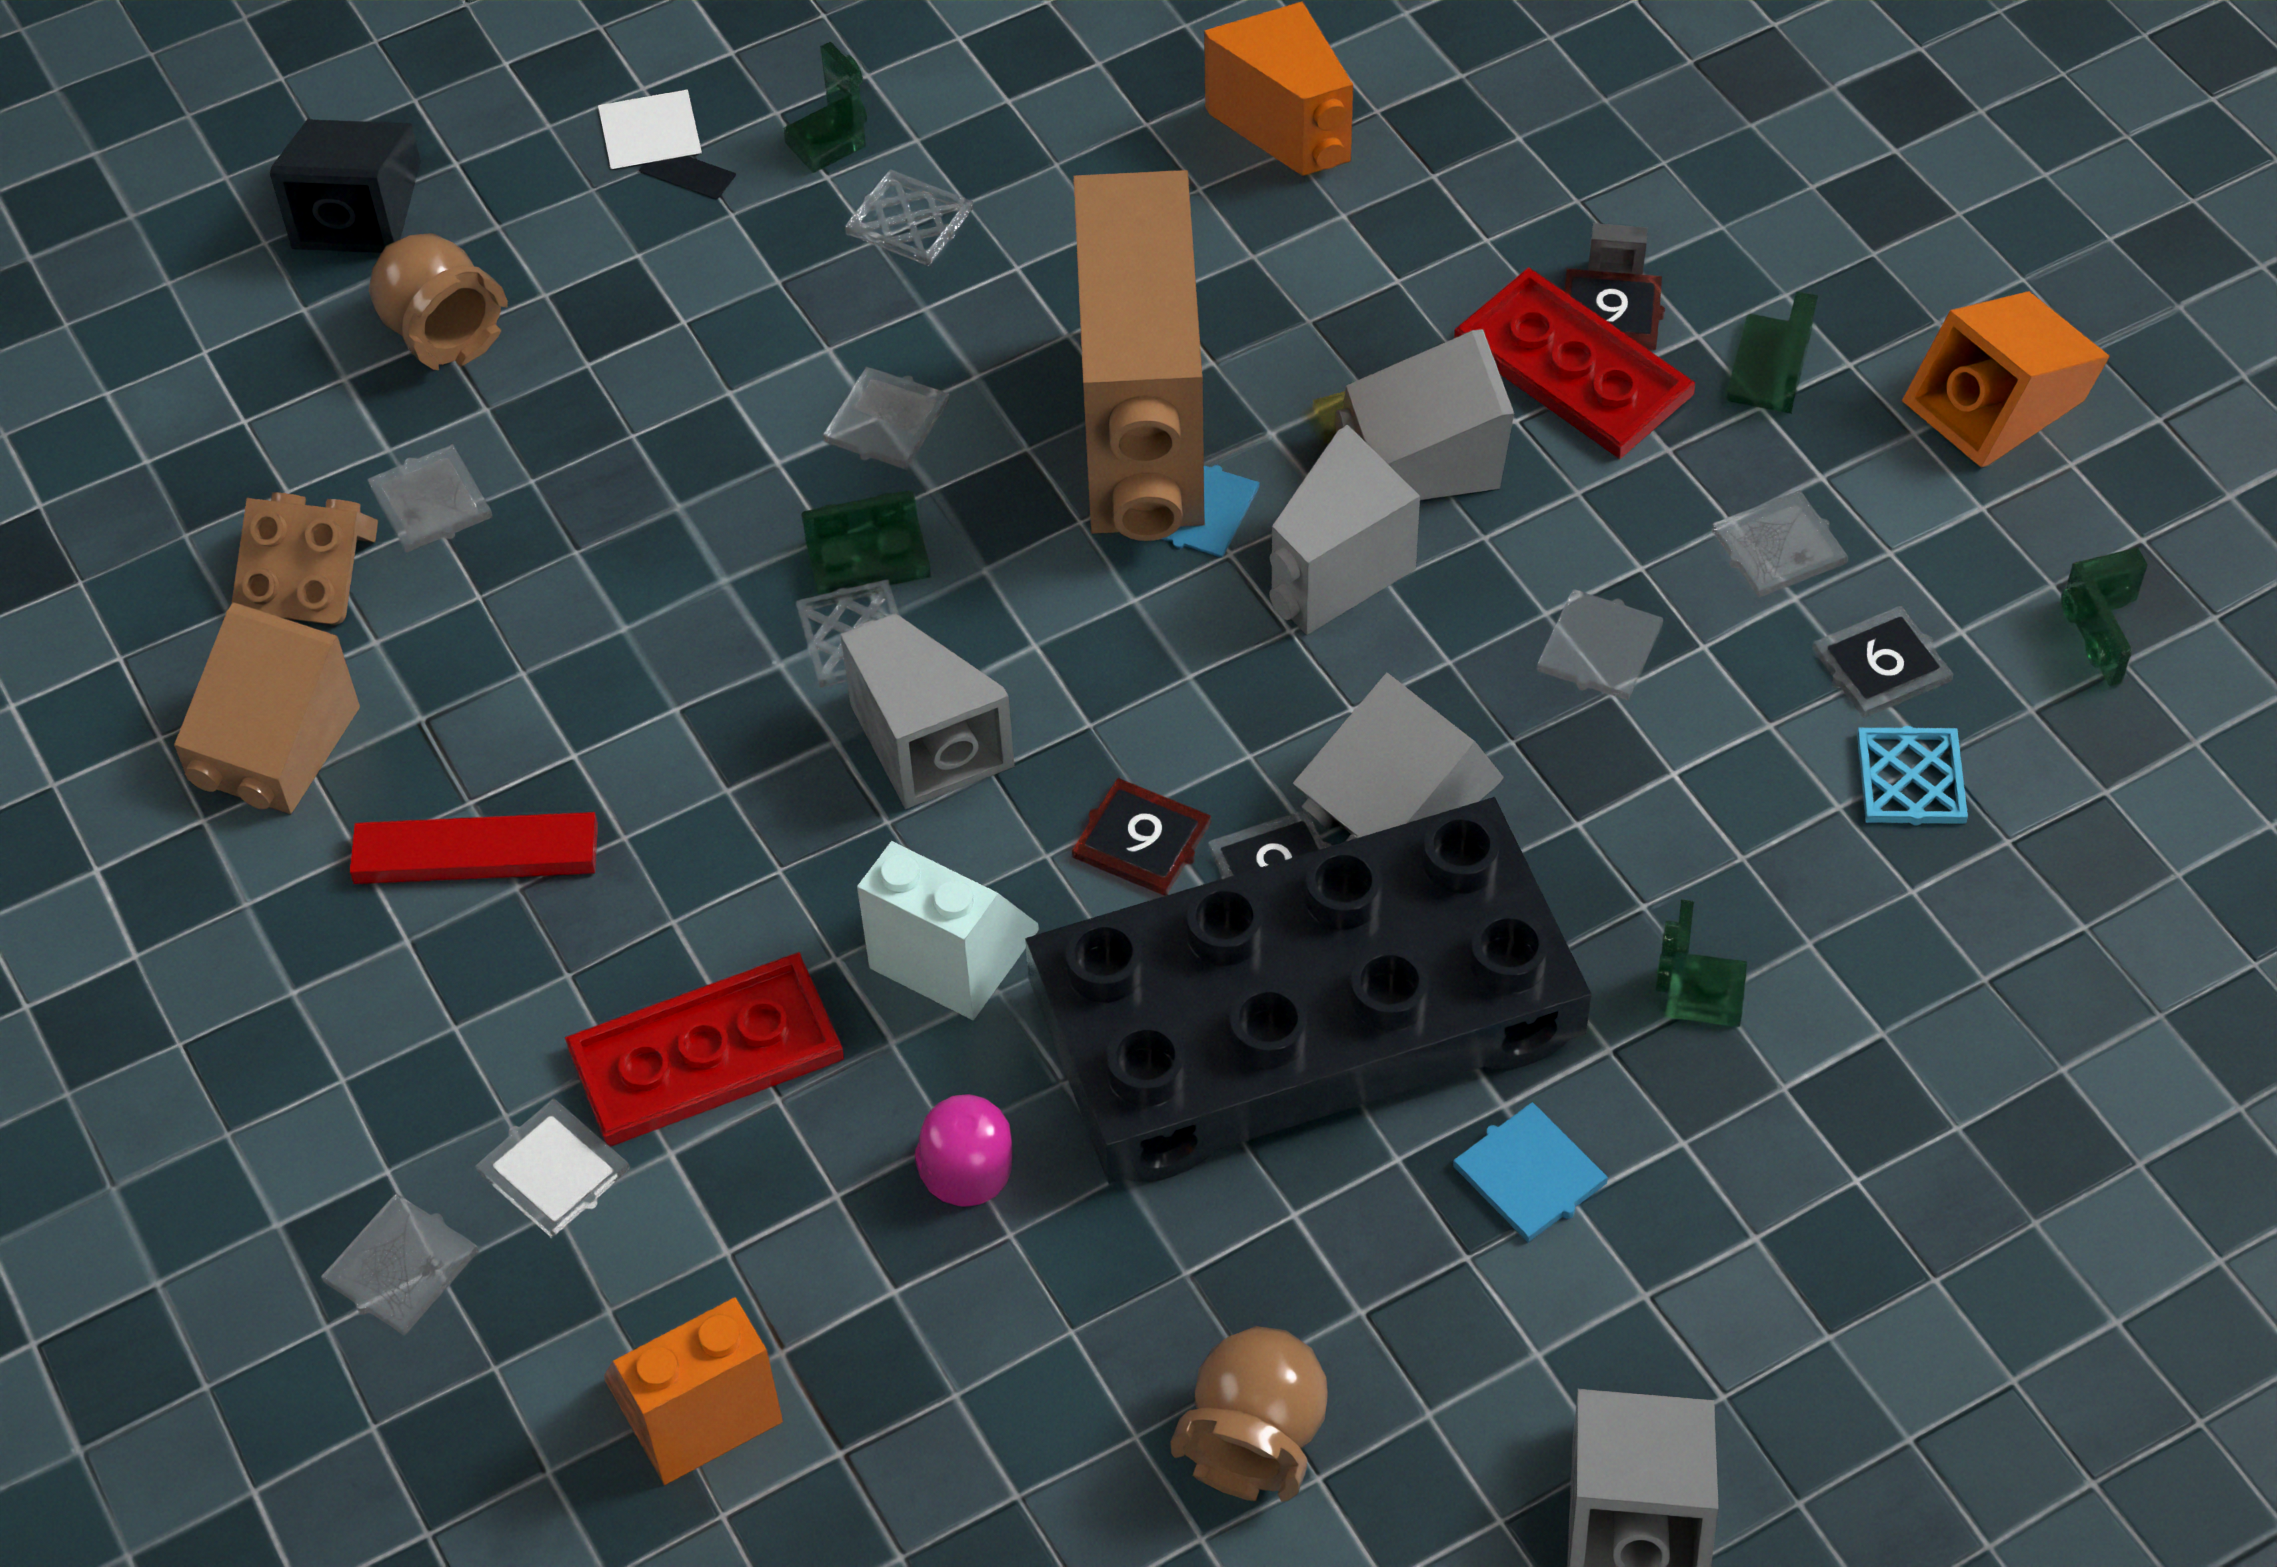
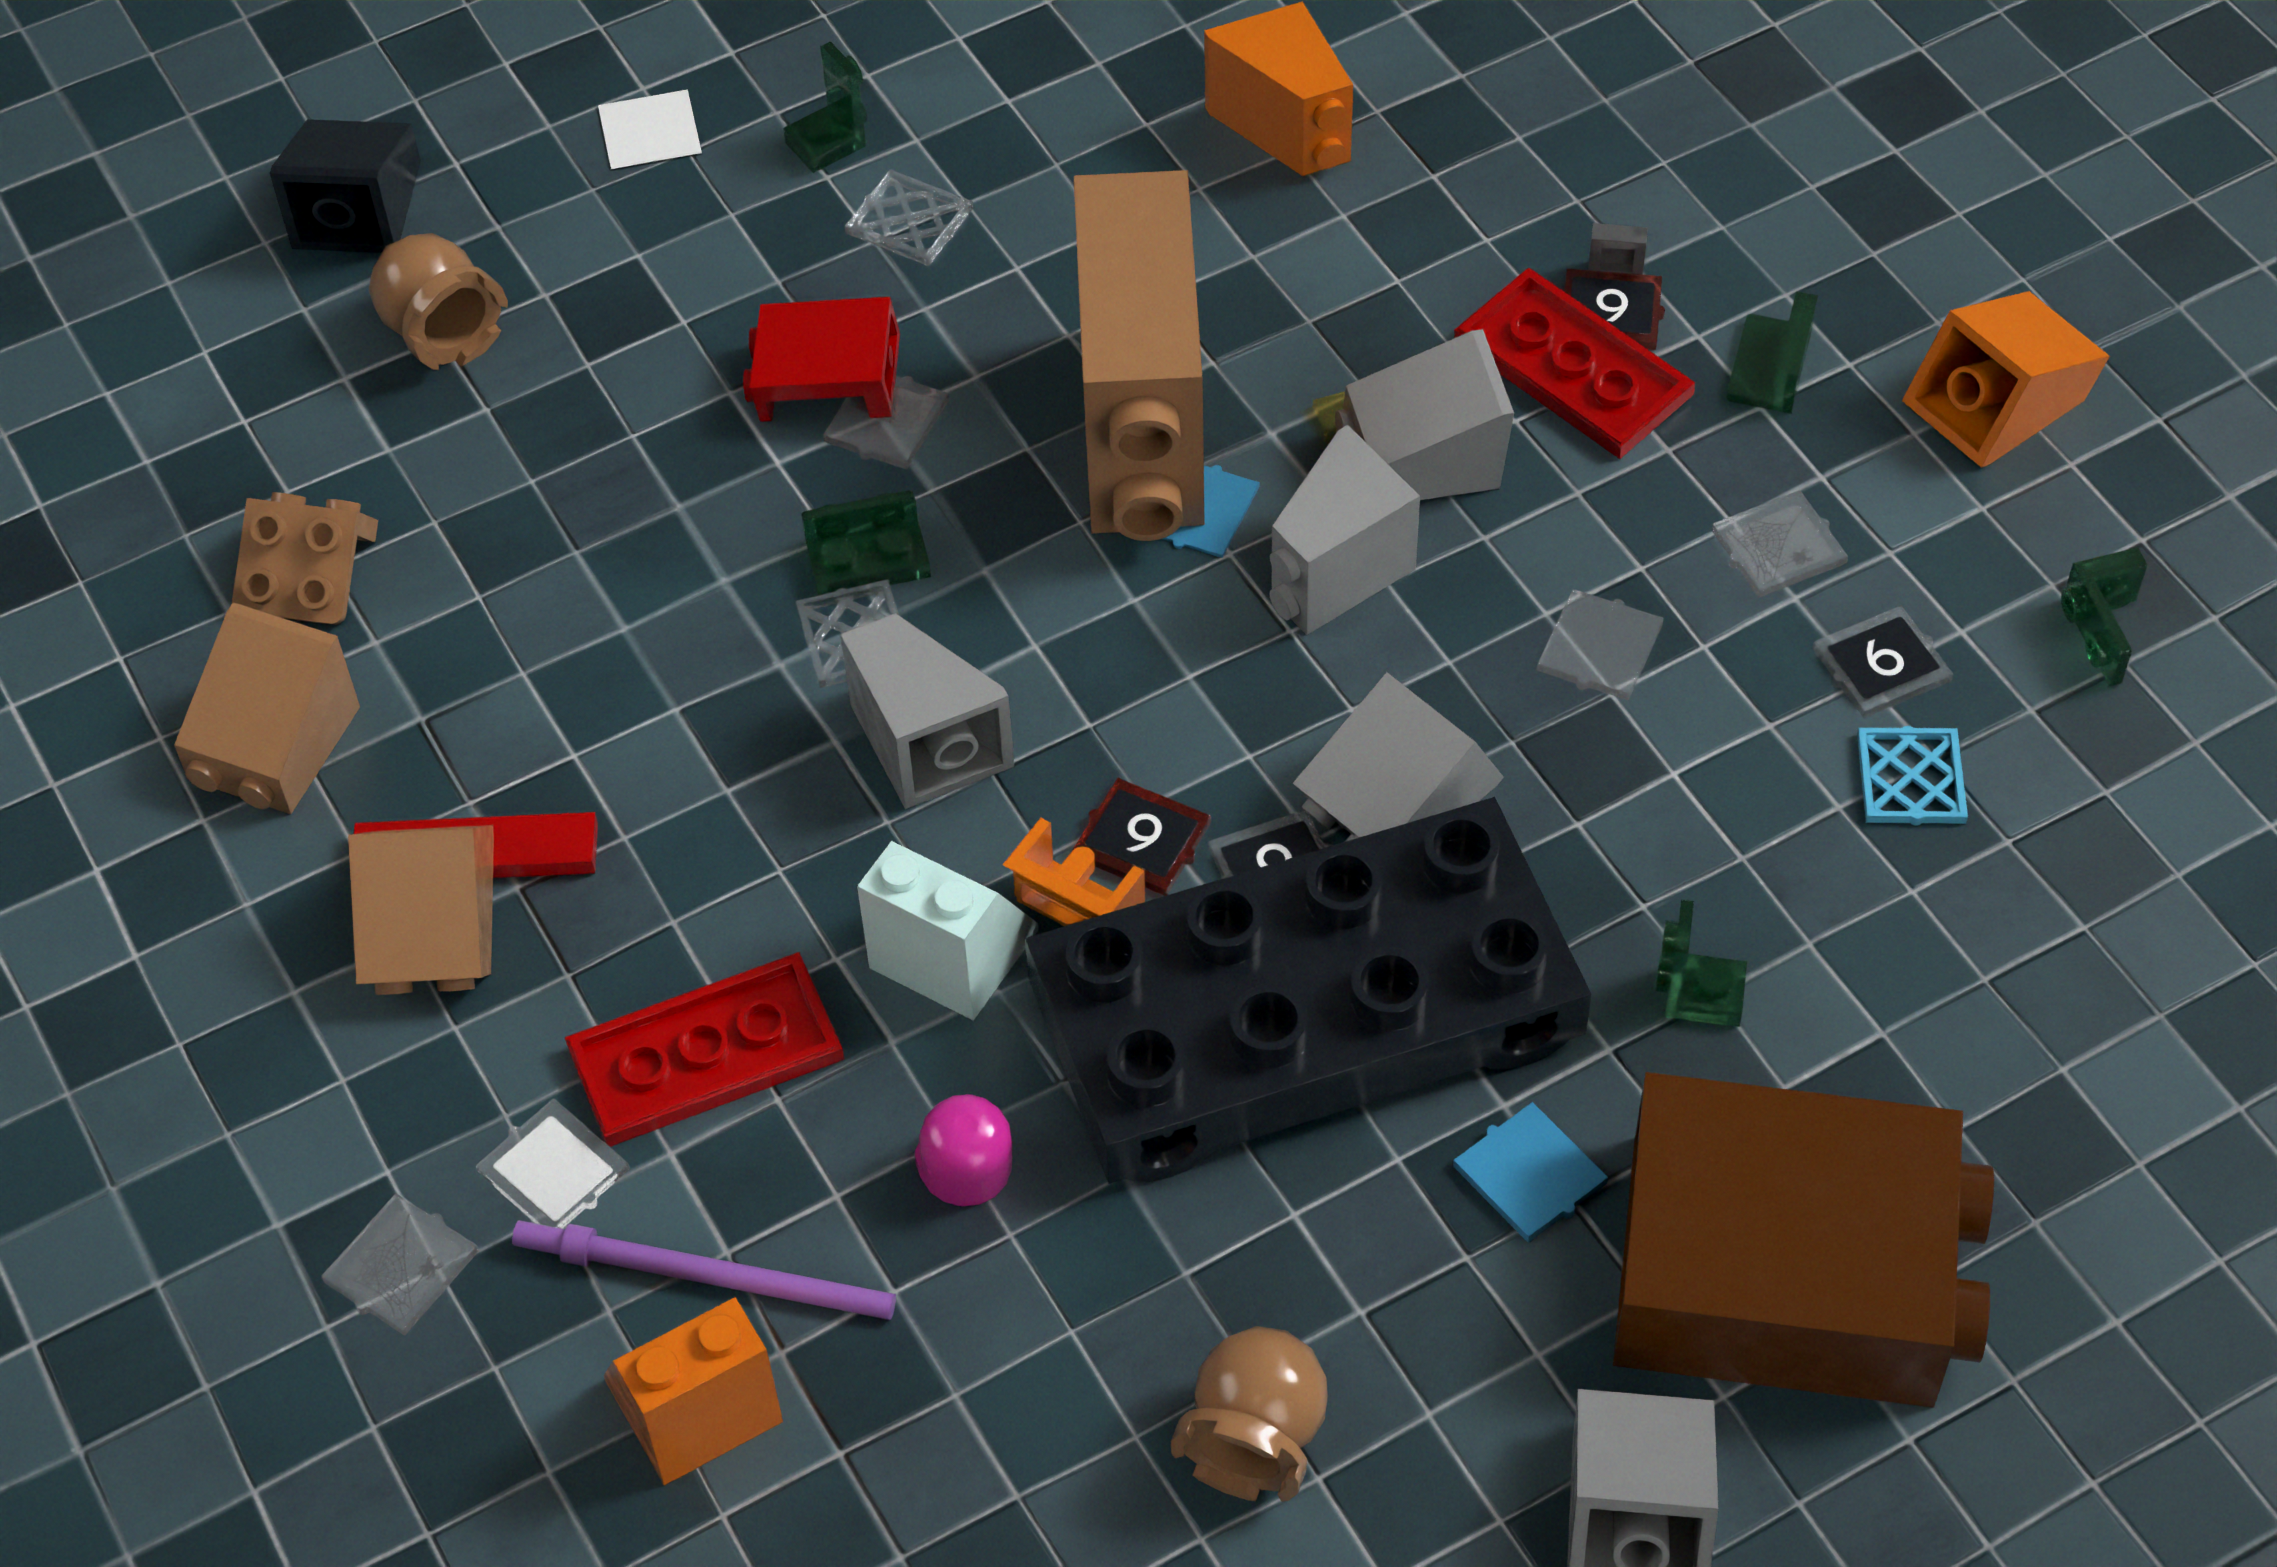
(422, 907): none -> medium nougat slope
(429, 498): clear piece -> none
(581, 1246): none -> medium lavender bar
(691, 174): black sticker -> none
(824, 353): none -> red panel
(1064, 889): none -> orange window
(1800, 1241): none -> reddish brown brick

